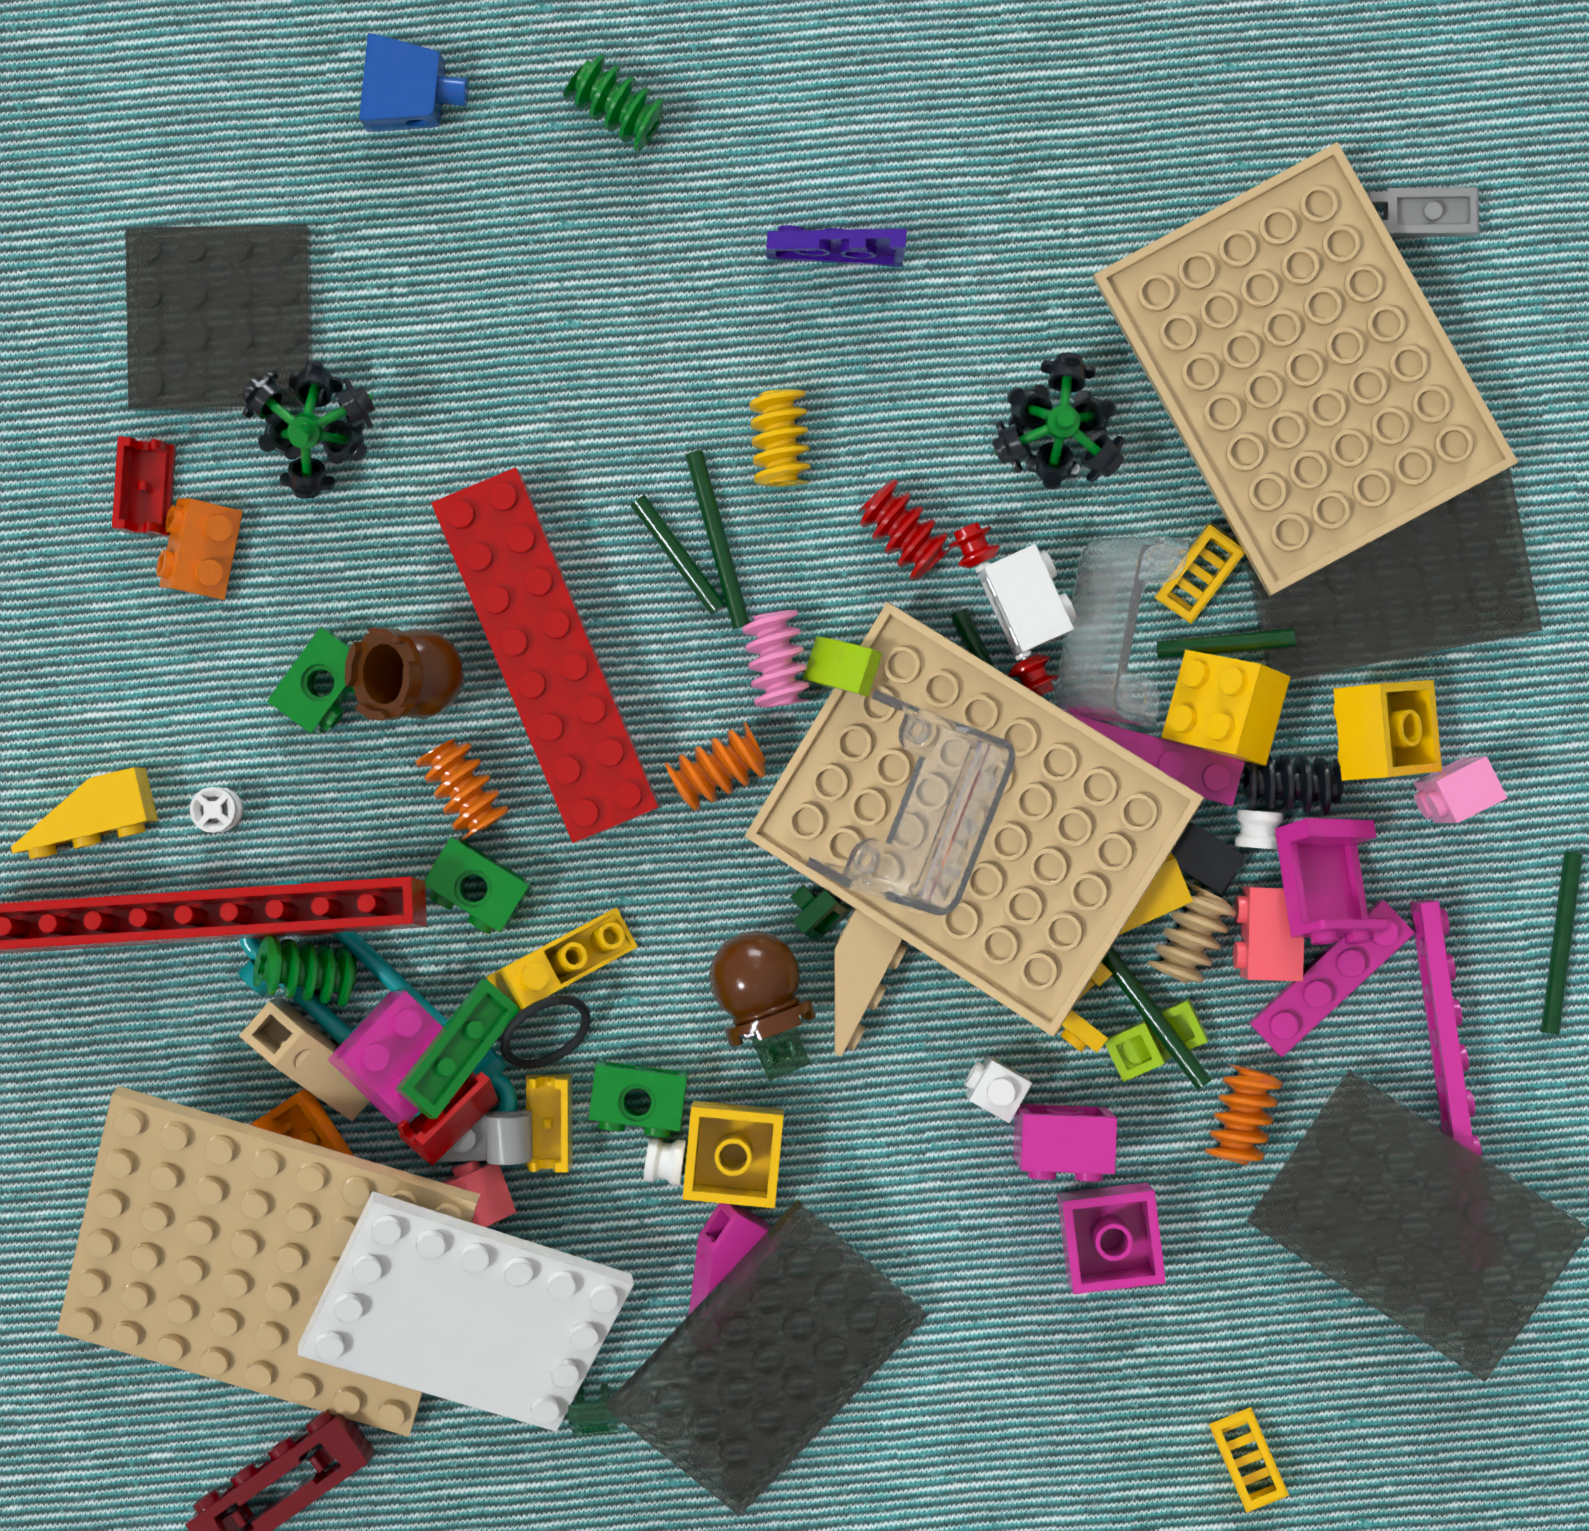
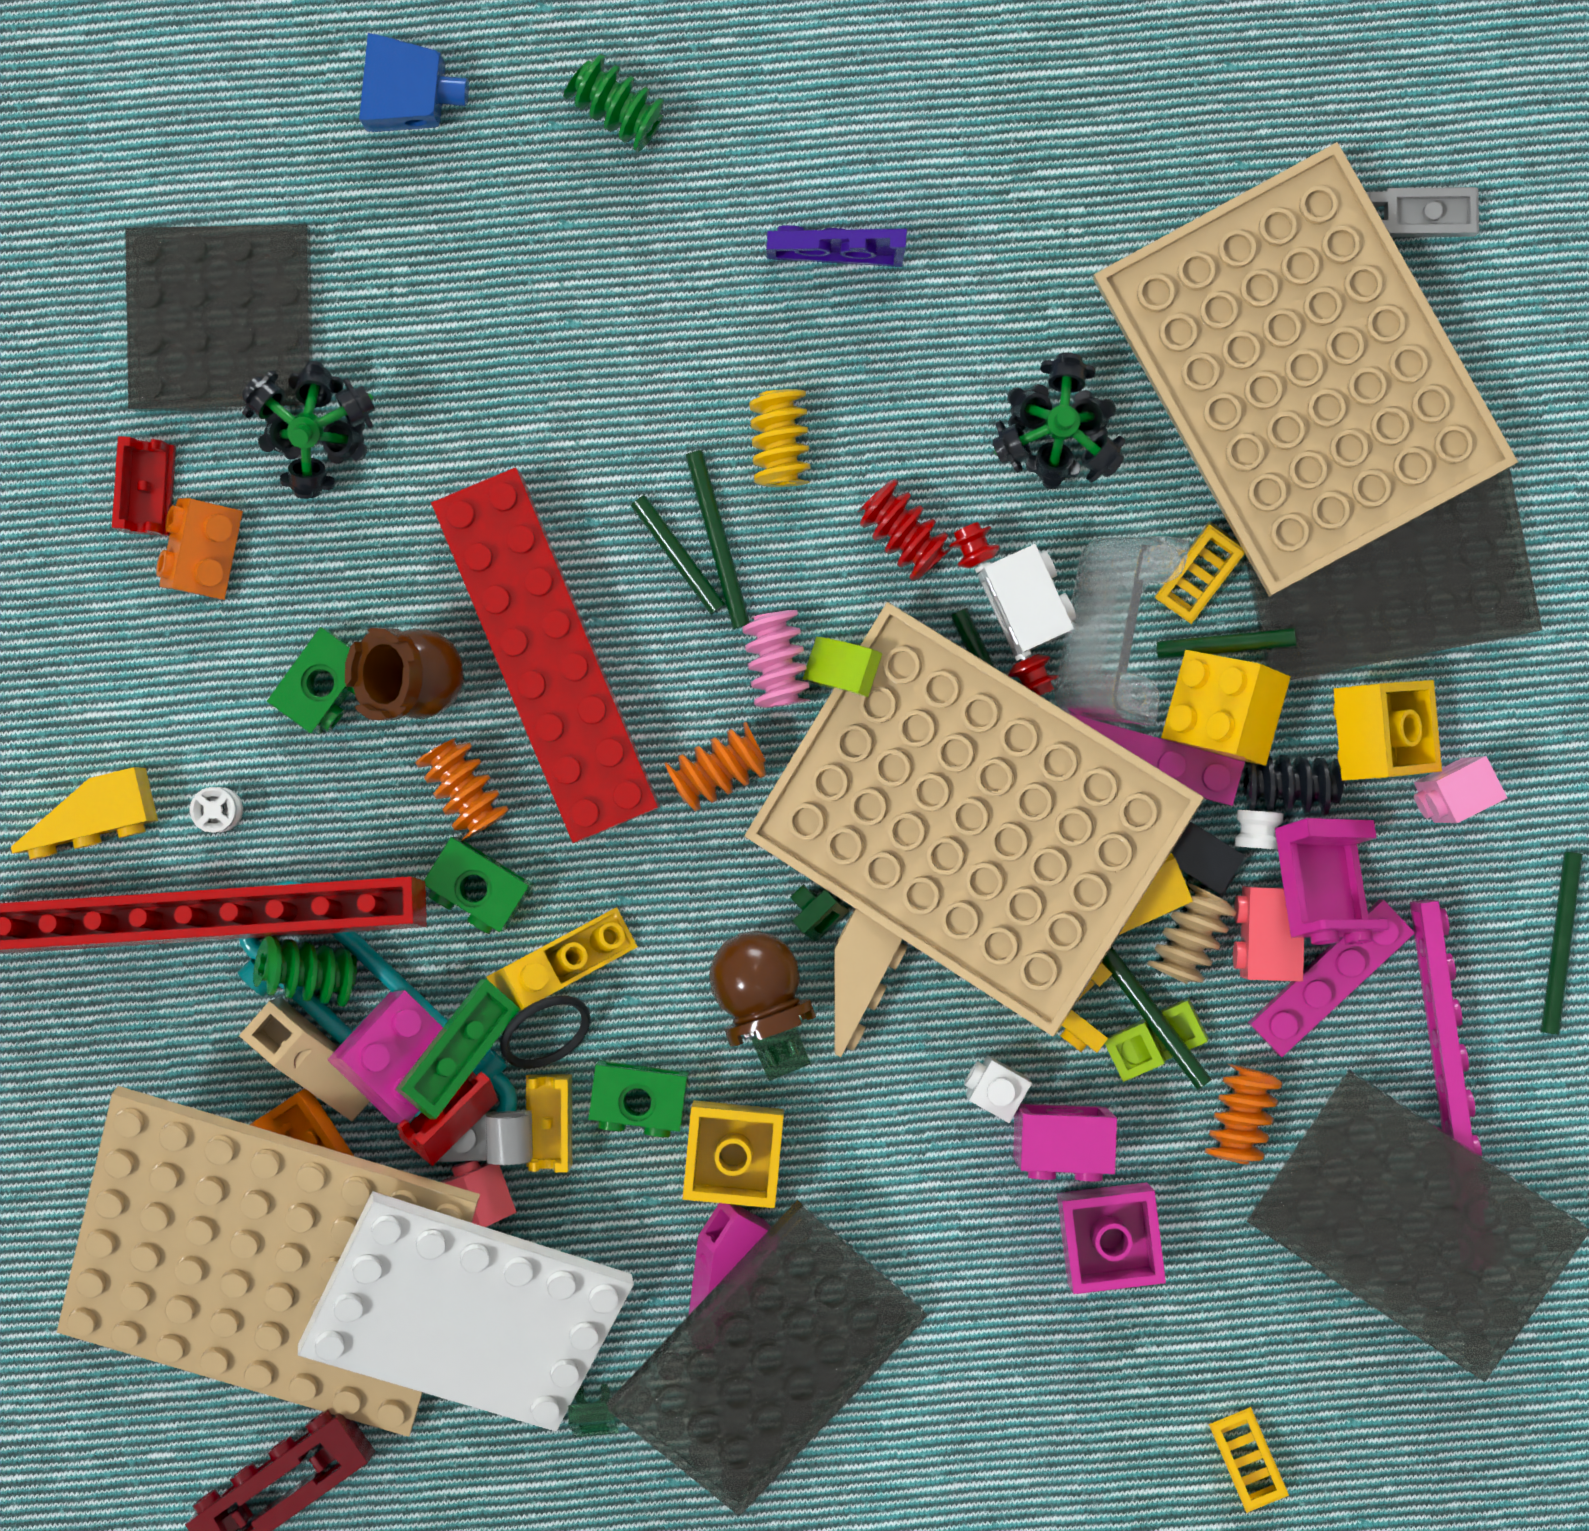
(664, 1160): white wheel -> none
(939, 818): clear windscreen -> none

